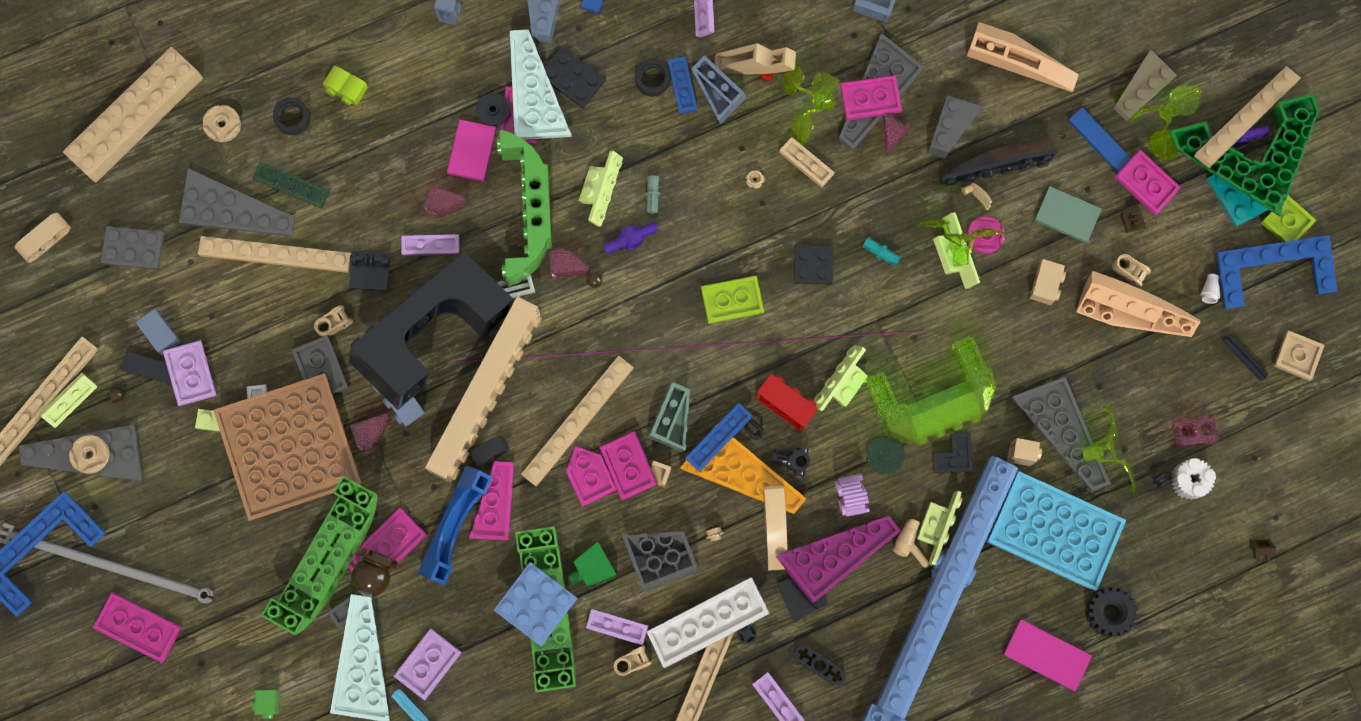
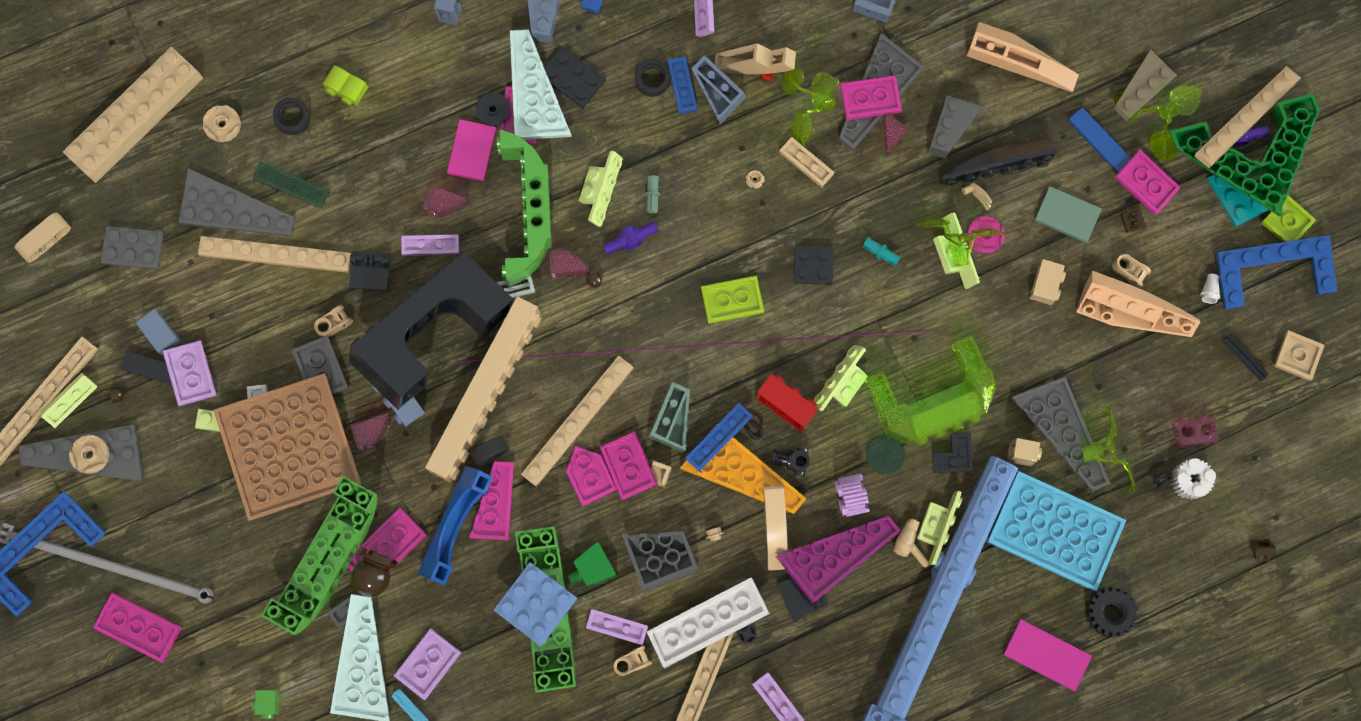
(810, 652): black beam -> none

